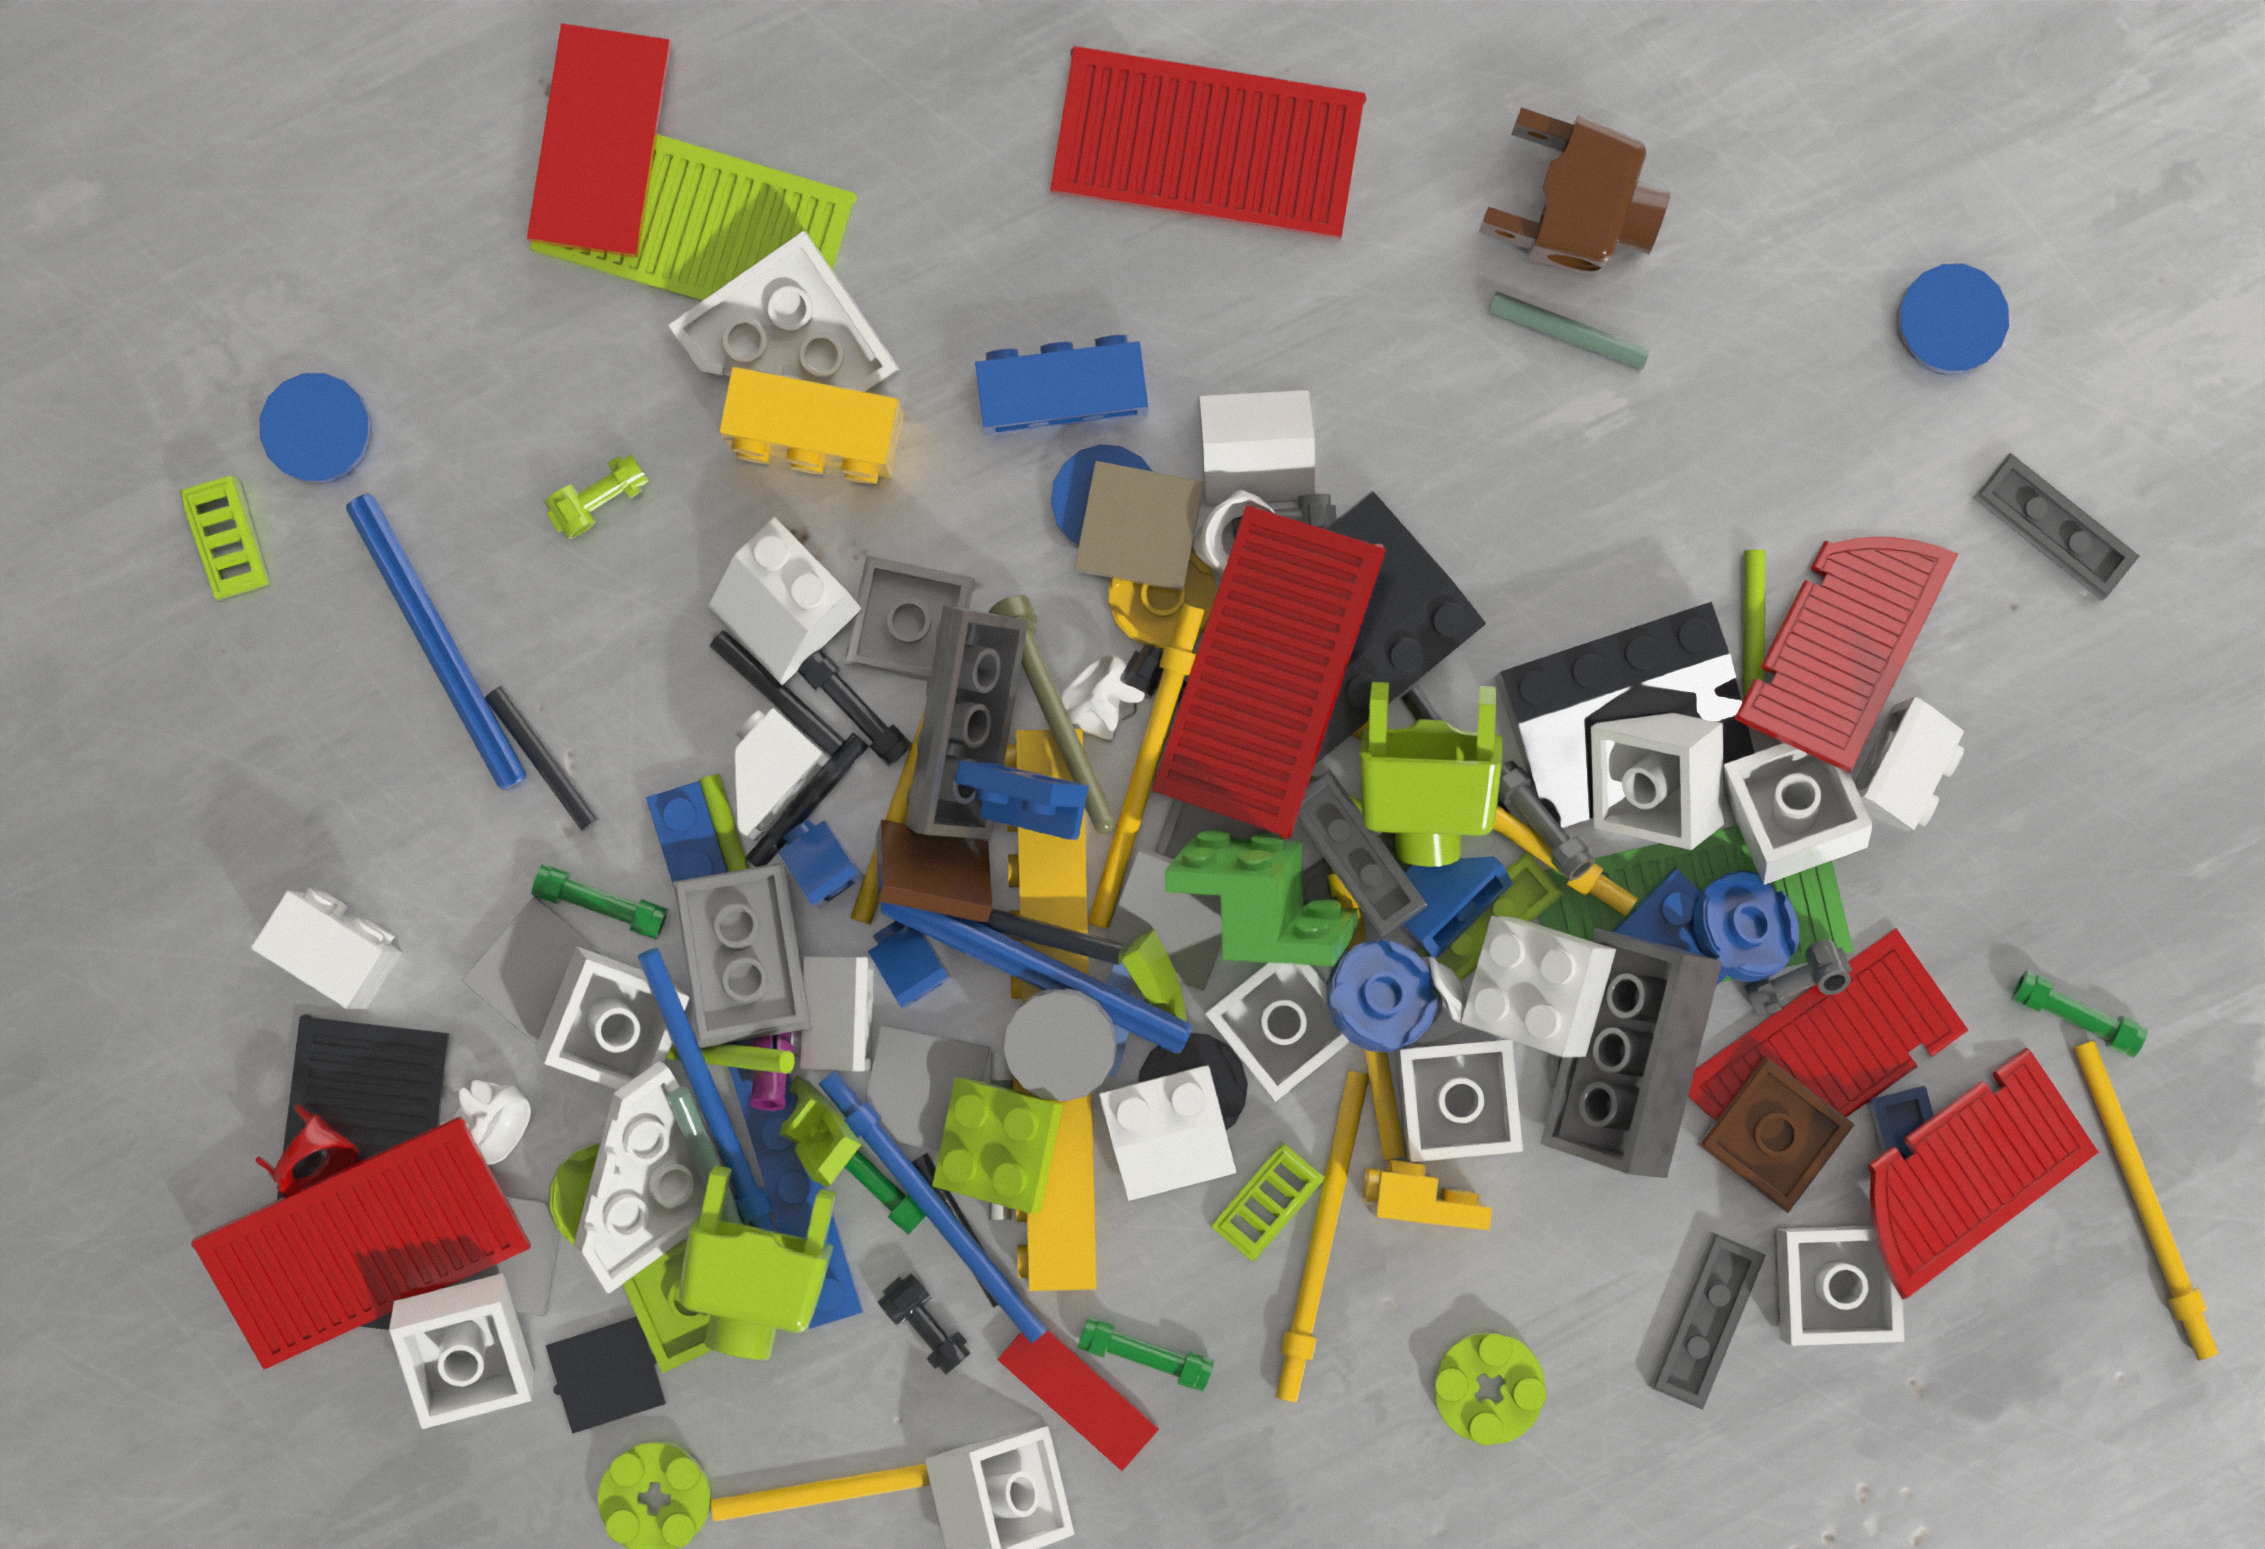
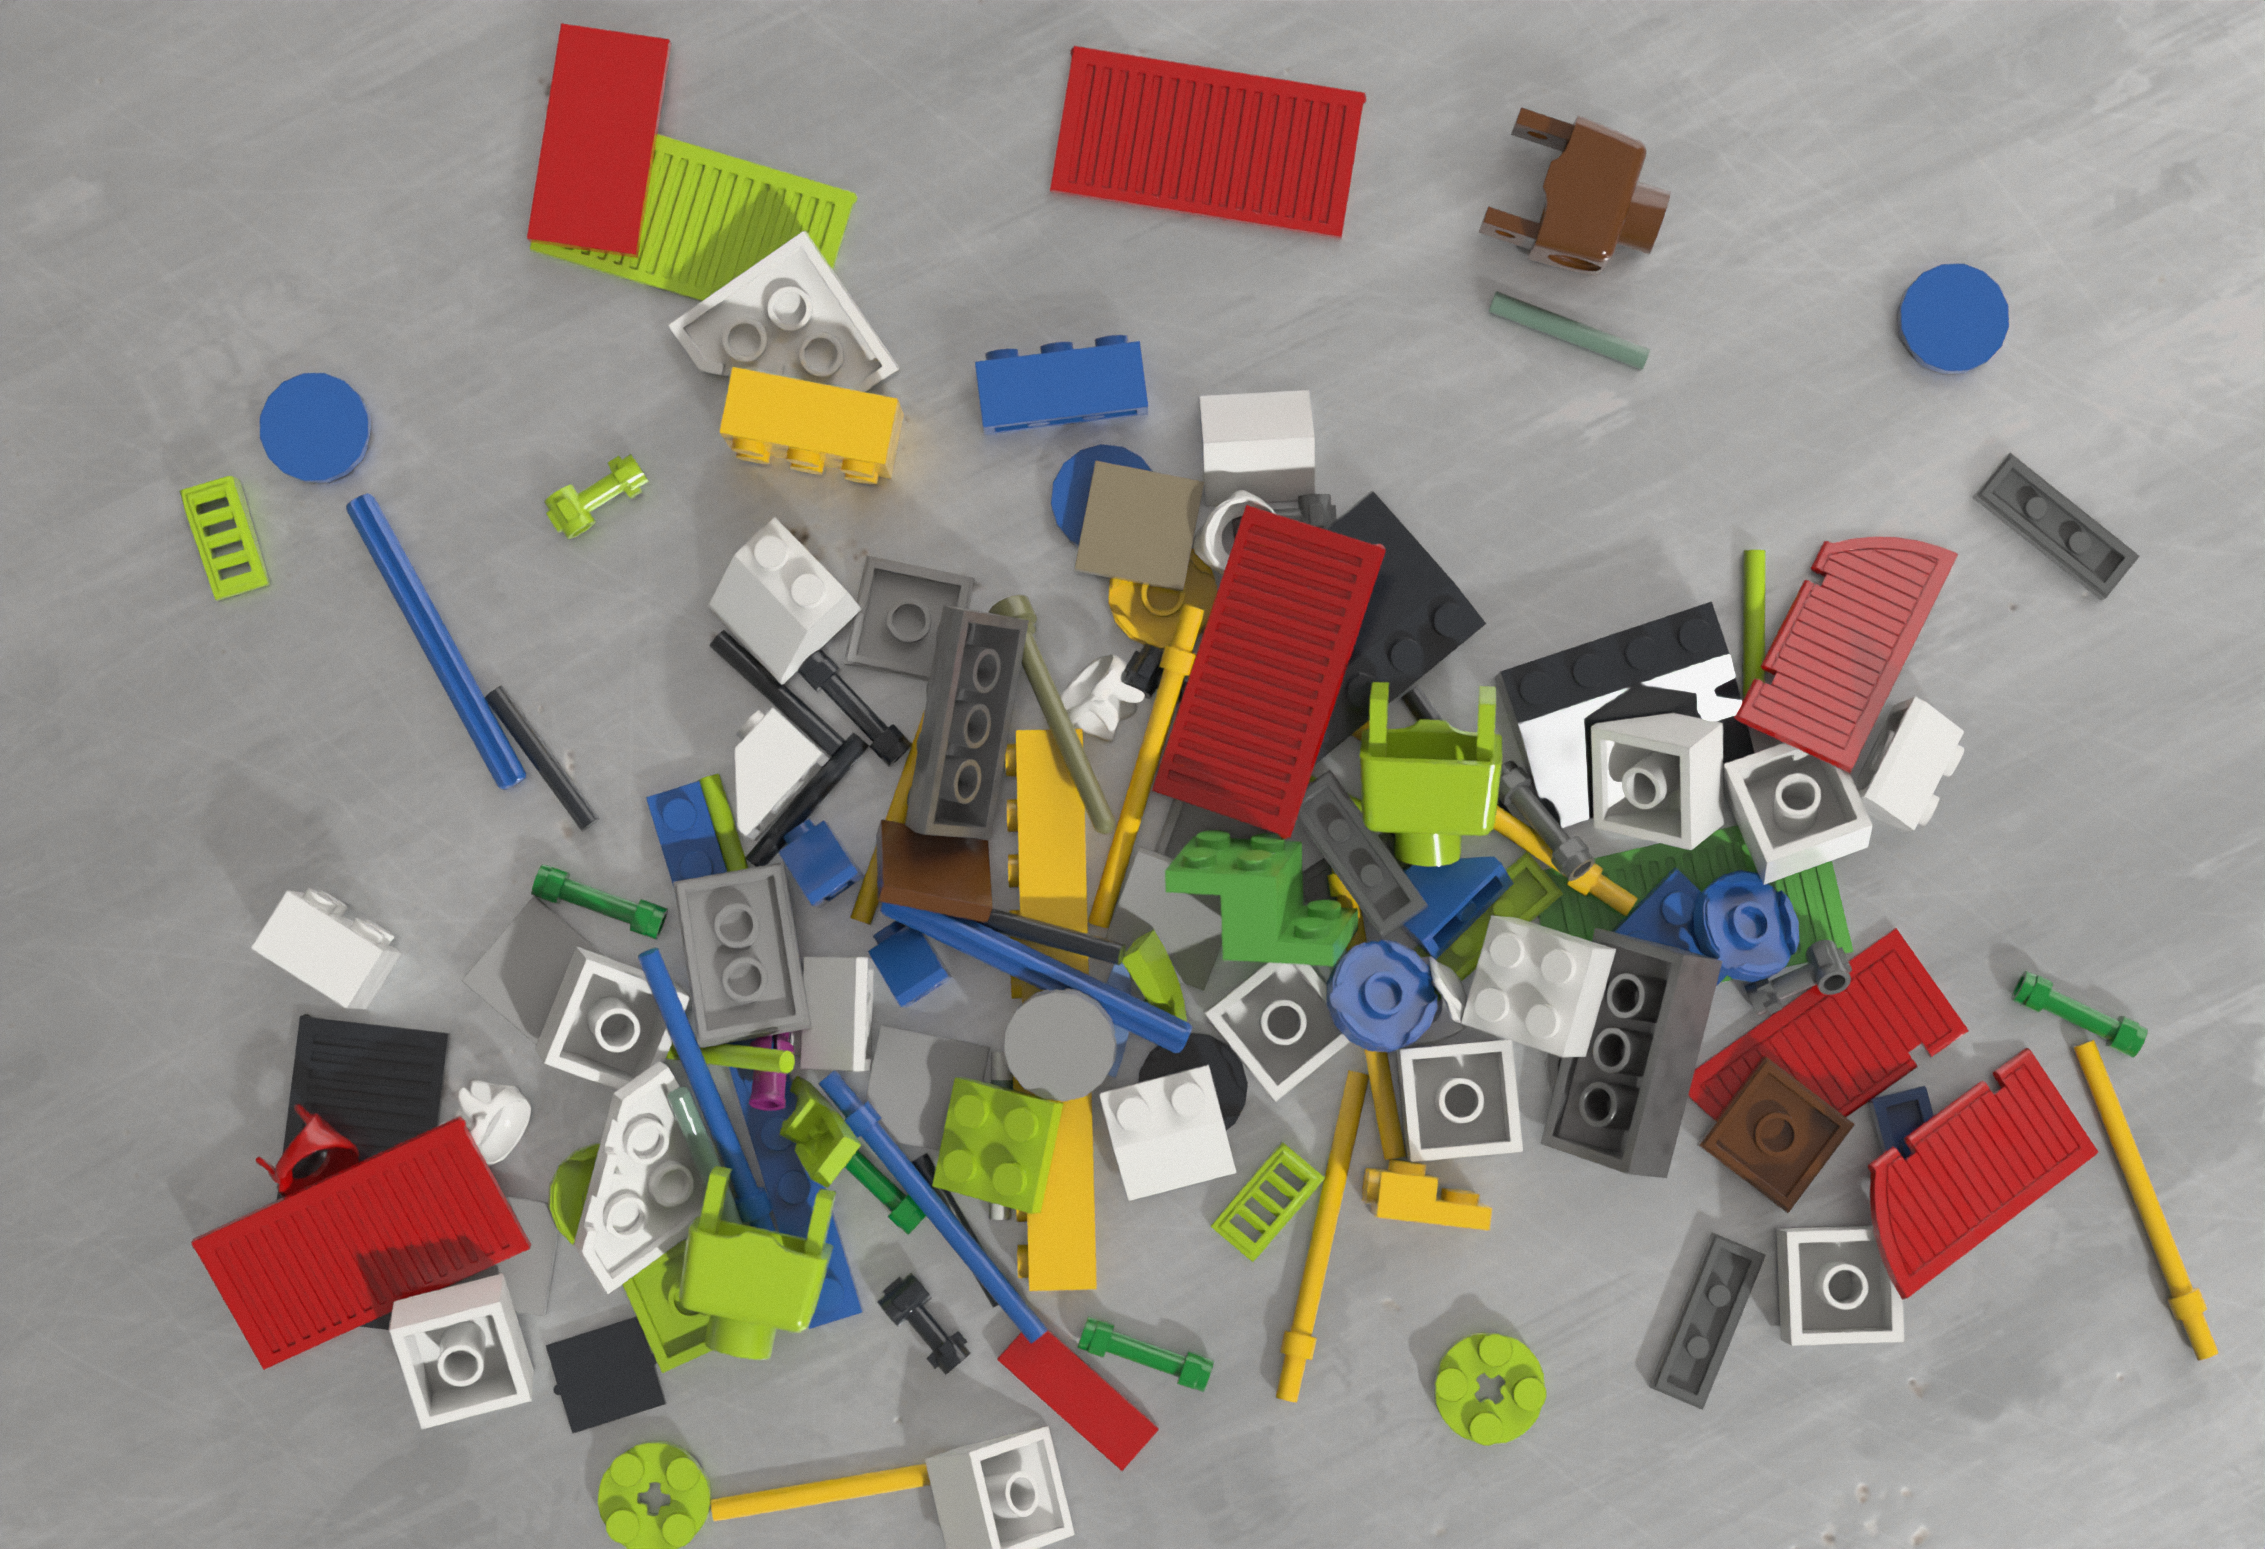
(1026, 798): blue bracket -> none

